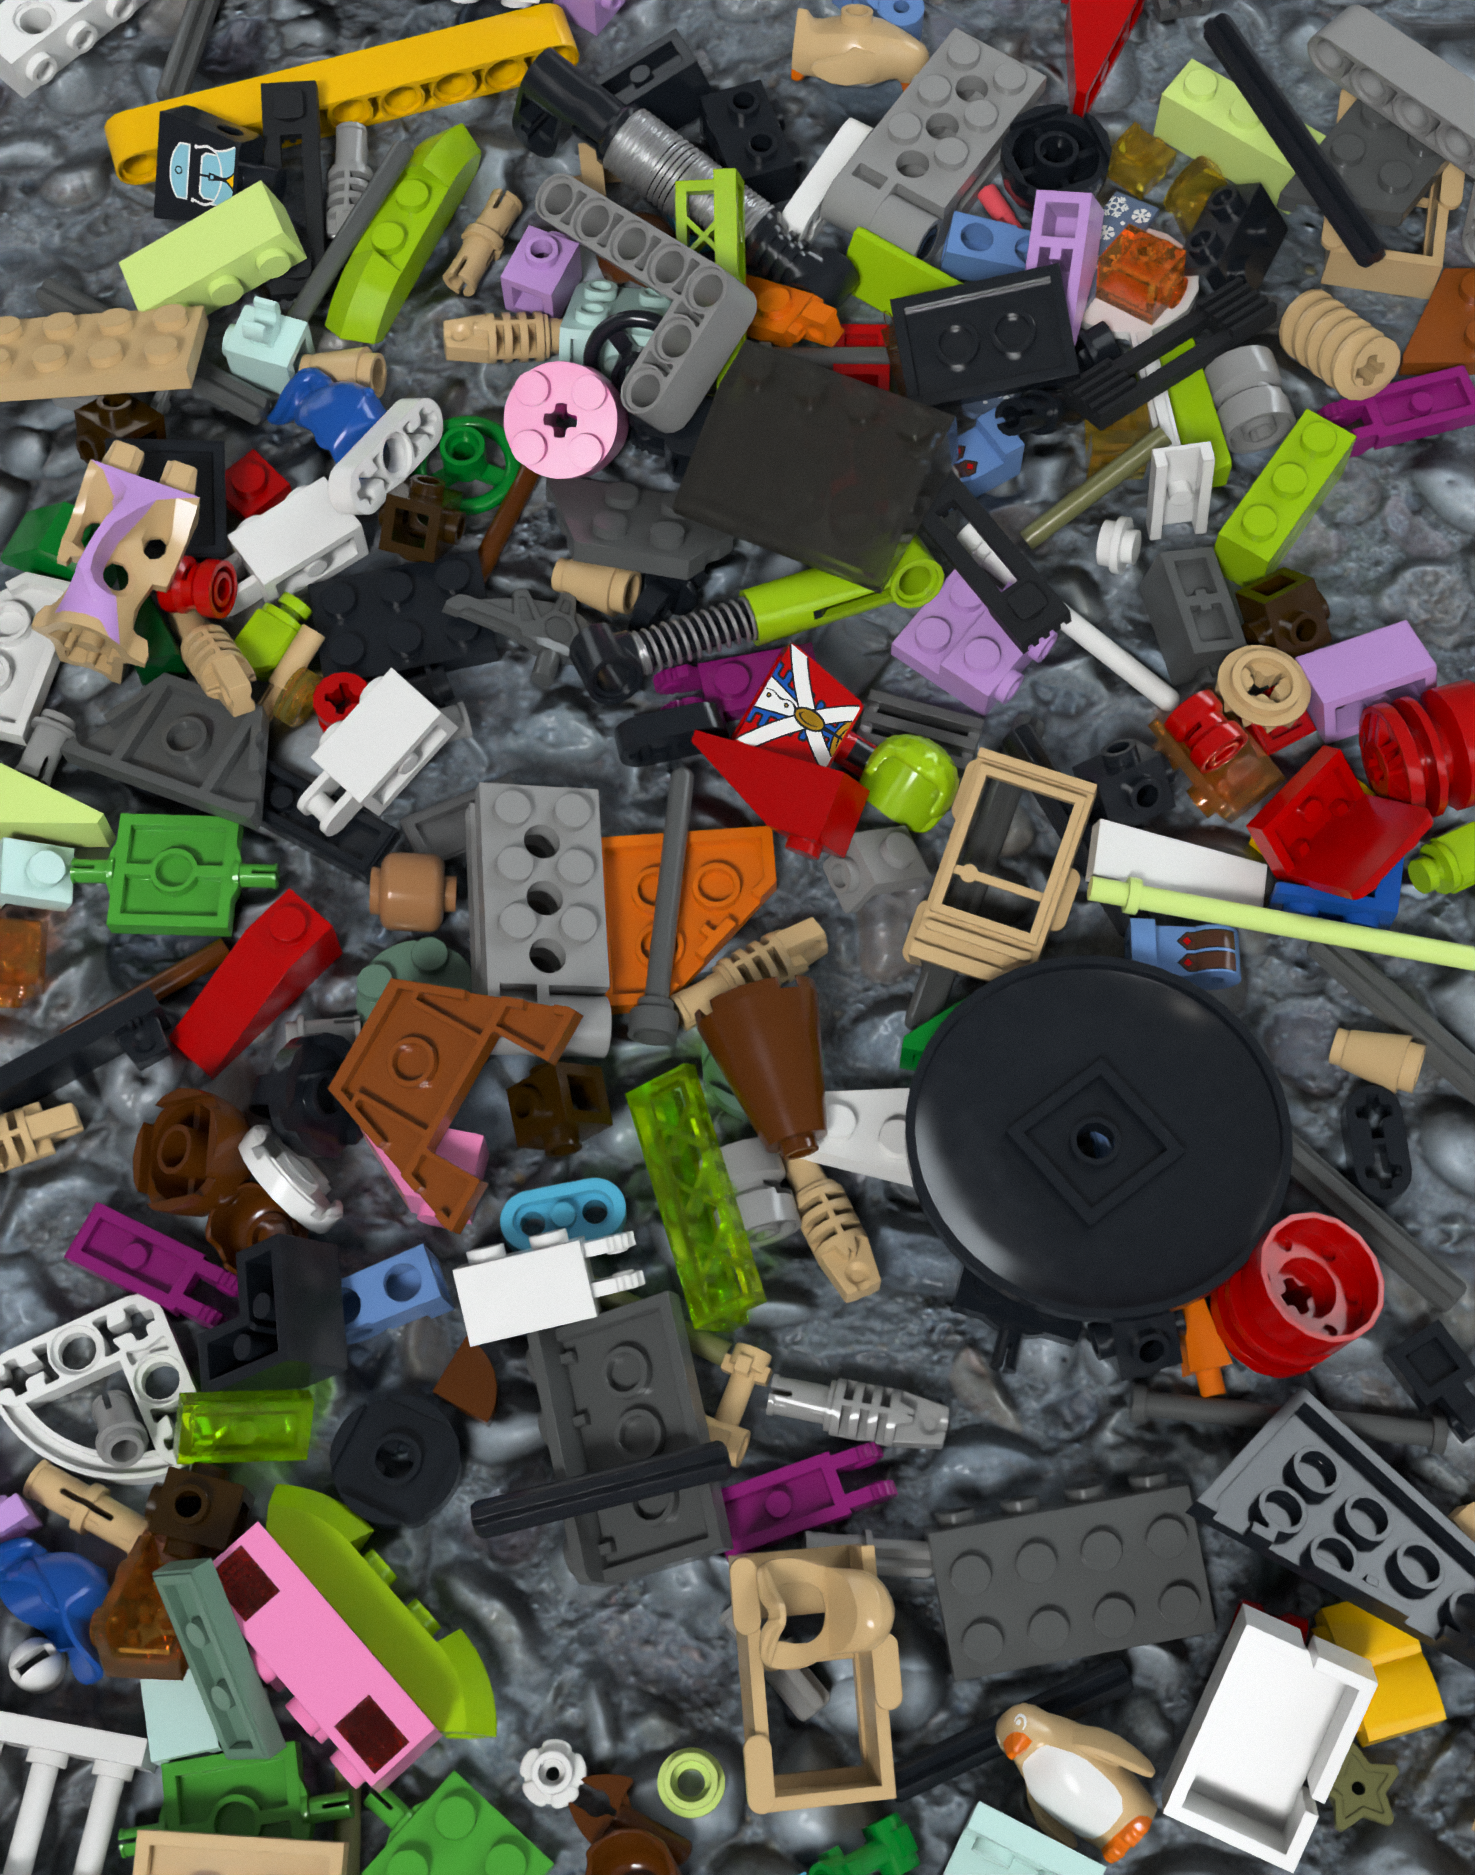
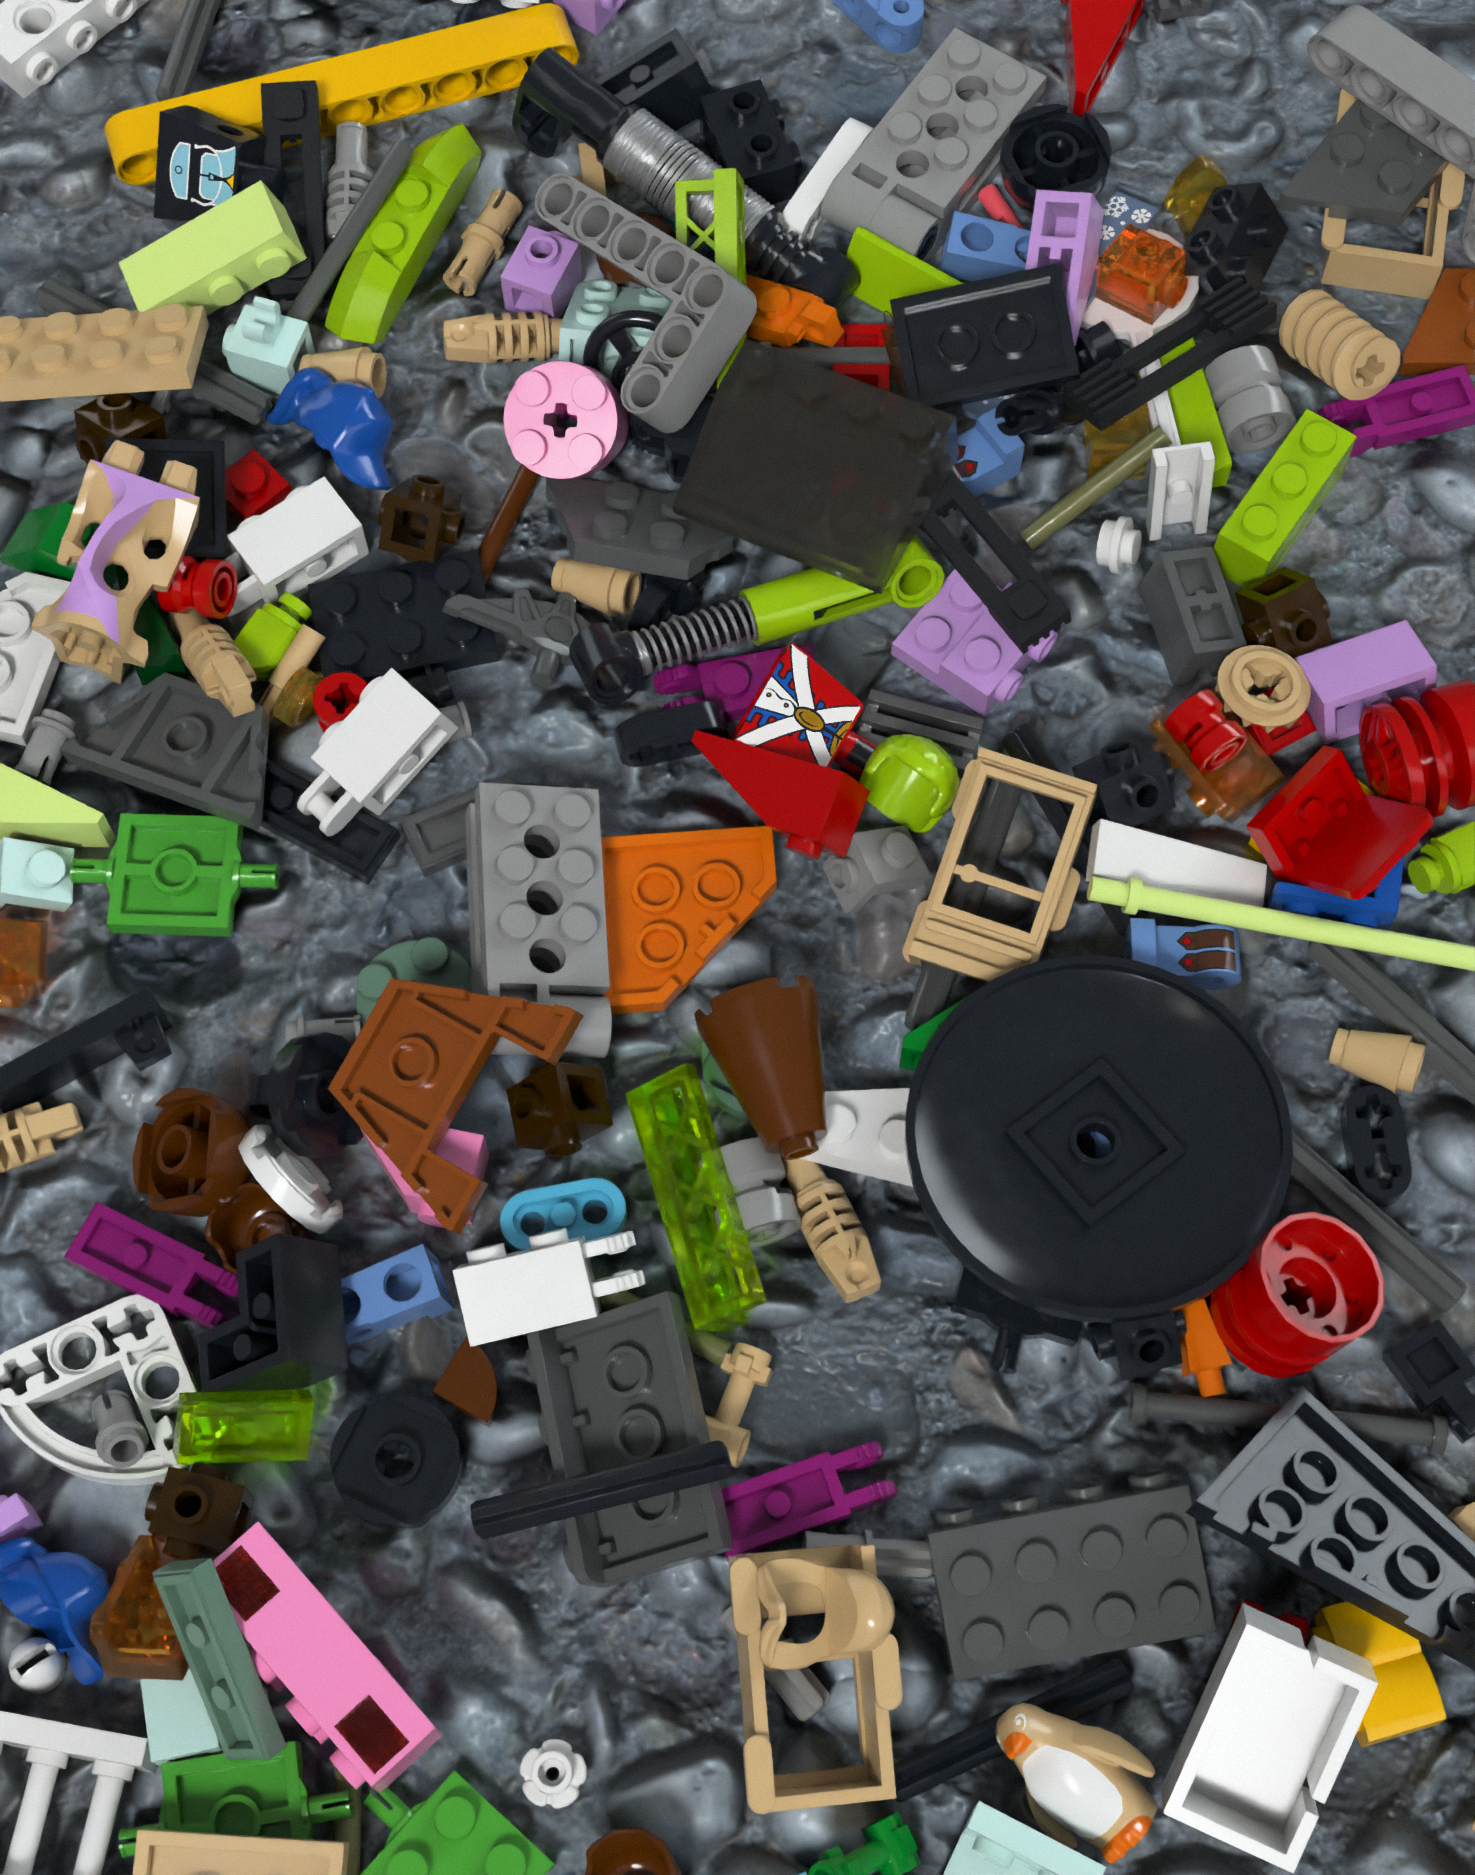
(55, 1487): tan pin -> none
(173, 977): reddish brown bar -> none
(256, 982): red slope -> none
(366, 460): white beam -> none
(412, 892): medium nougat head -> none
(439, 1676): lime brick -> none
(464, 439): green piece -> none
(617, 1788): reddish brown bar -> none
(654, 1016): dark grey piece -> none
(691, 1760): yellowish green plate -> none
(775, 955): tan hinge -> none
(855, 49): tan animal -> none
(862, 1412): light grey hinge -> none
(1081, 631): white piece -> none
(1139, 161): clear yellow tile -> none
(1212, 119): yellowish green brick -> none
(1295, 141): black axle -> none
(1373, 1802): olive plate -> none

